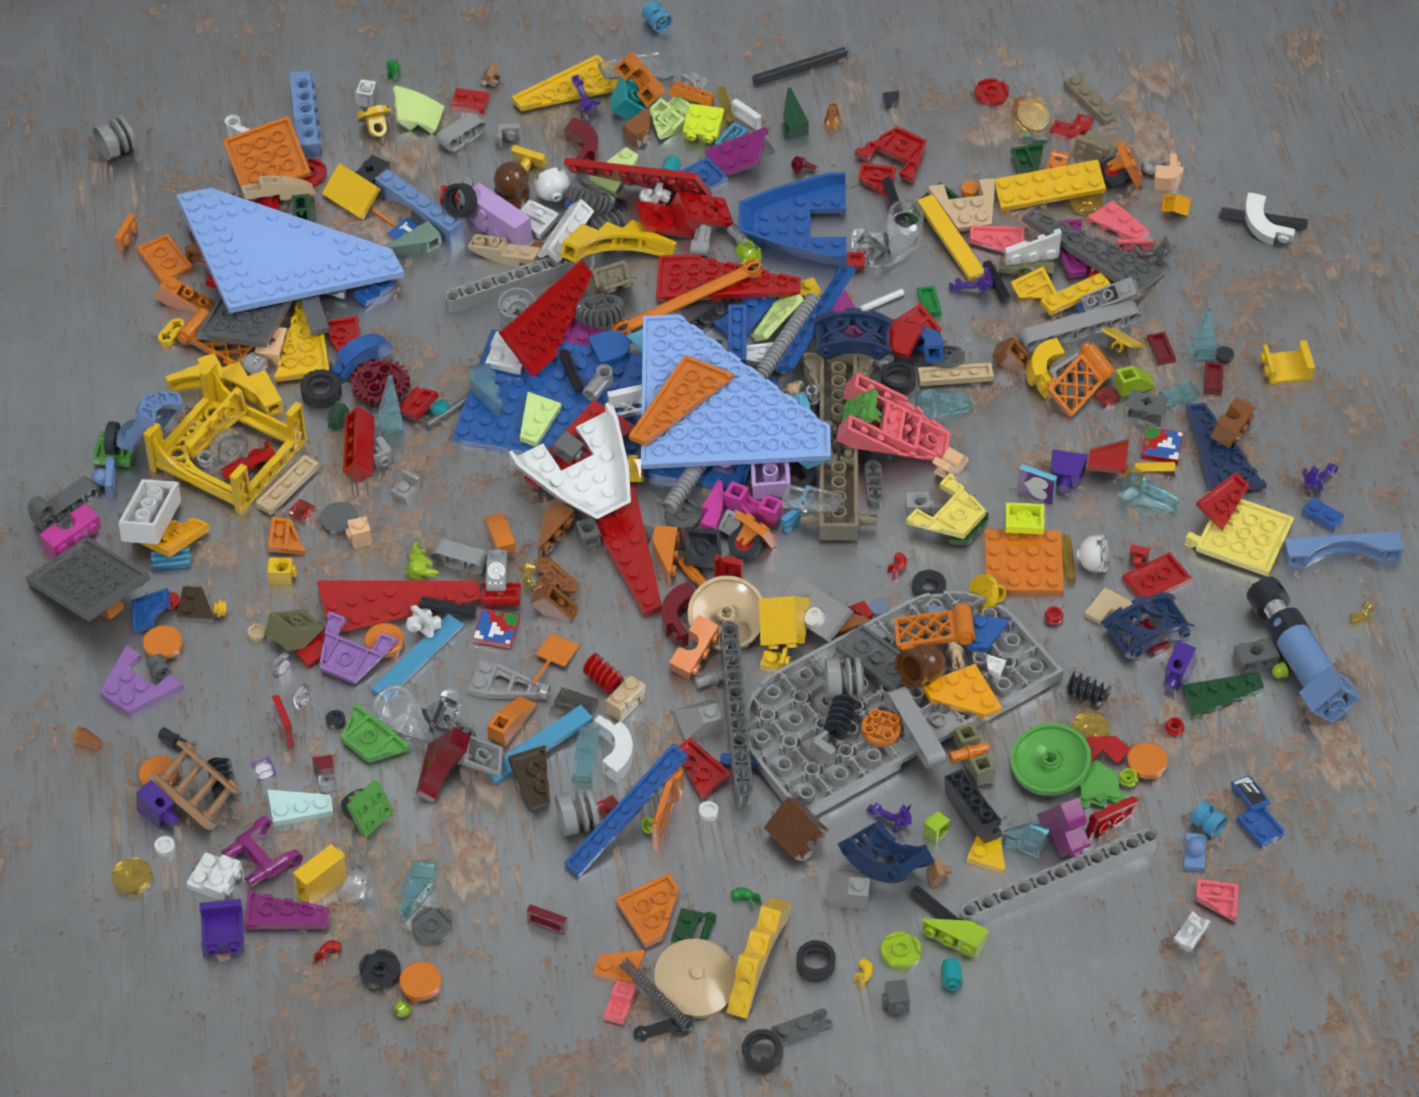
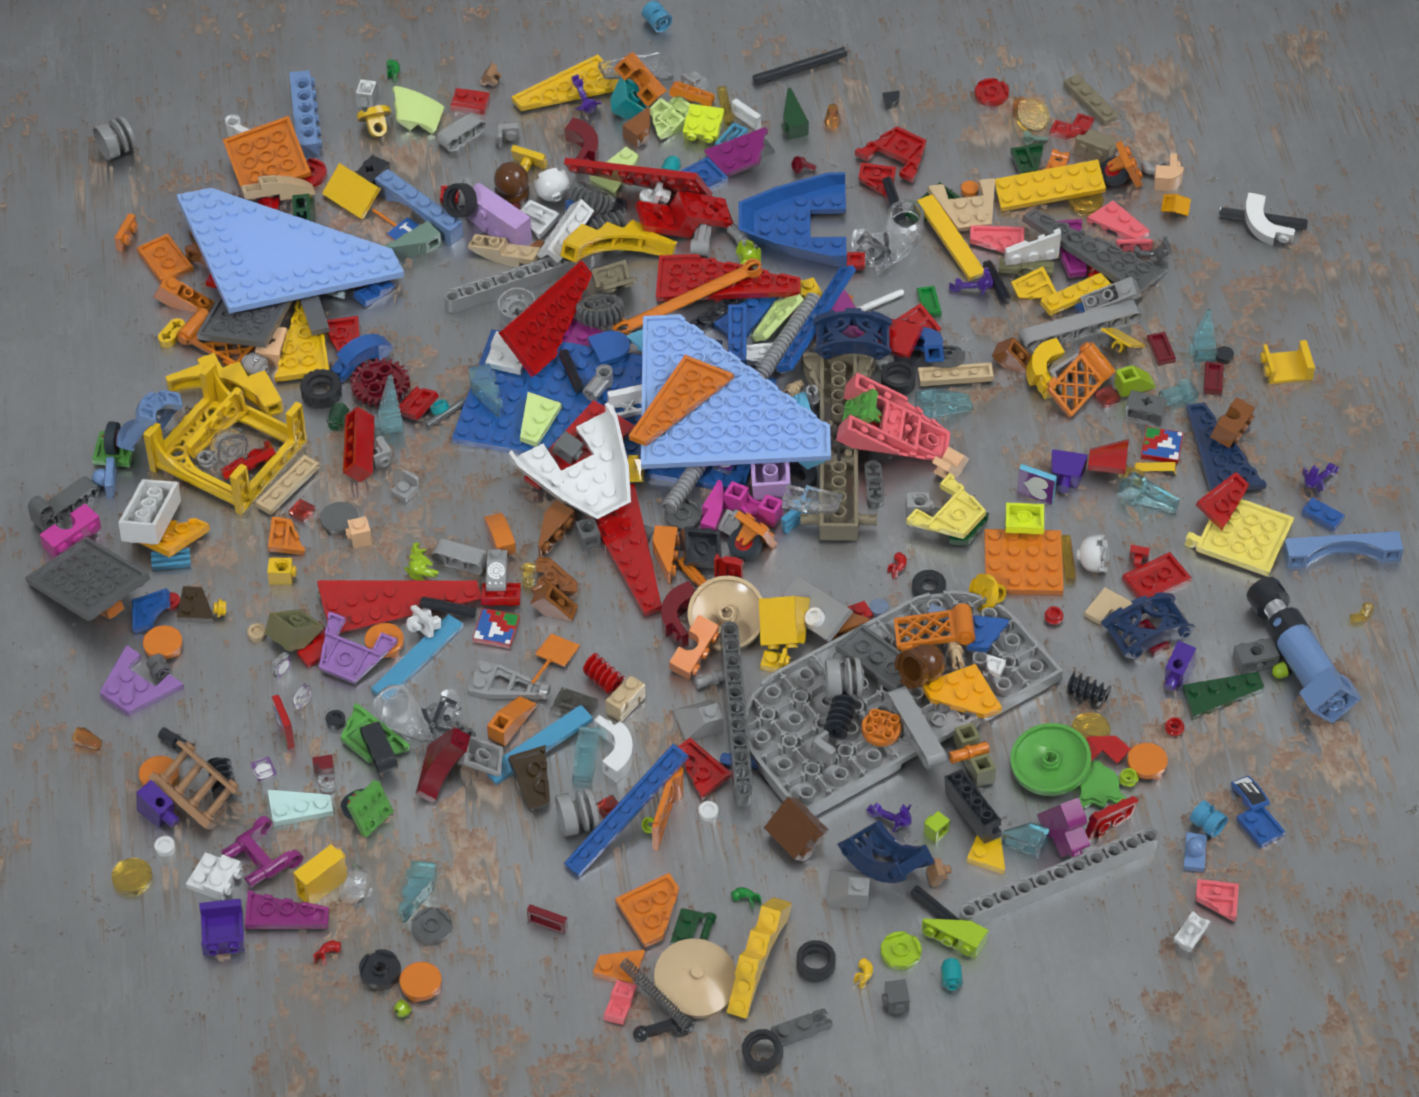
(378, 747): none -> black beam

